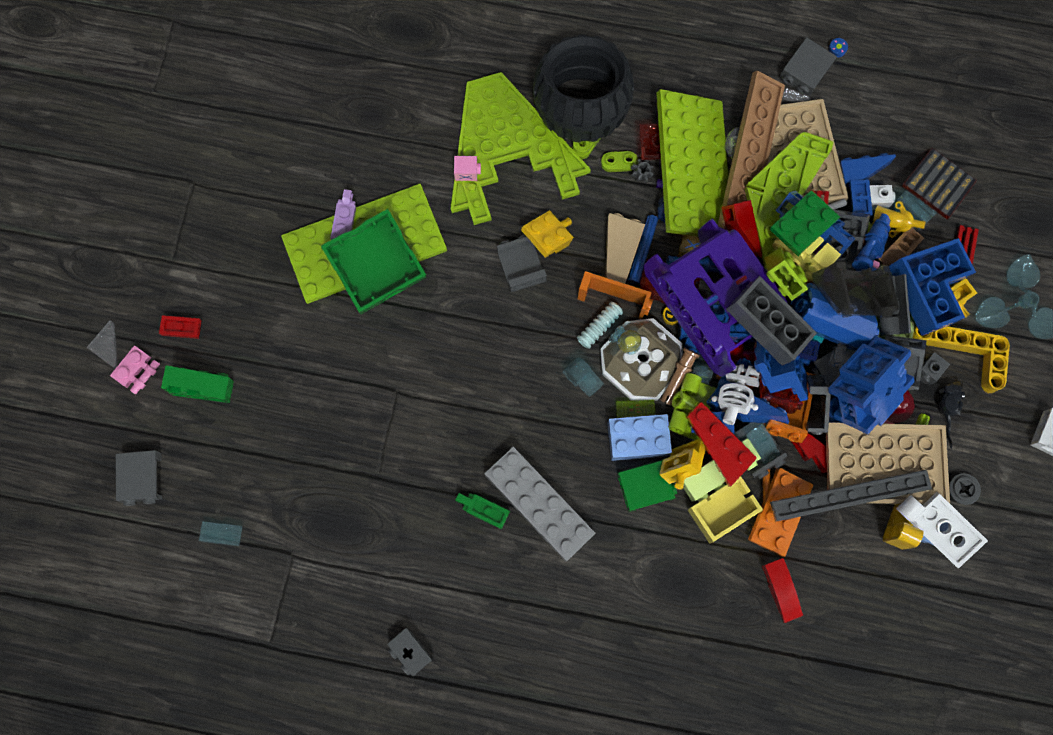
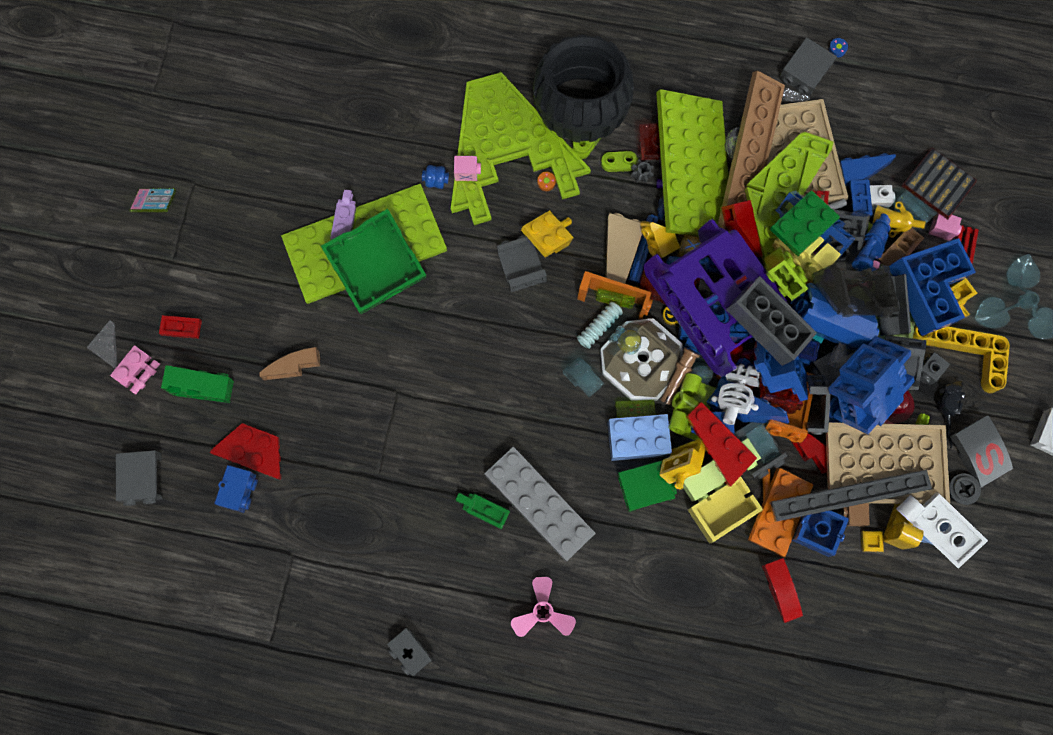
(152, 200): none -> piece
(220, 533): clear light blue slope -> none
(236, 490): none -> blue brick
(251, 449): none -> red wing
(292, 364): none -> medium nougat slope
(435, 176): none -> blue piece
(524, 623): none -> bright pink piece
(546, 181): none -> orange tile
(620, 299): none -> clear neon green tile
(658, 239): none -> yellow slope
(821, 532): none -> blue brick
(857, 515): none -> medium nougat brick
(872, 541): none -> yellow tile
(945, 228): none -> bright pink brick
(982, 451): none -> dark grey slope

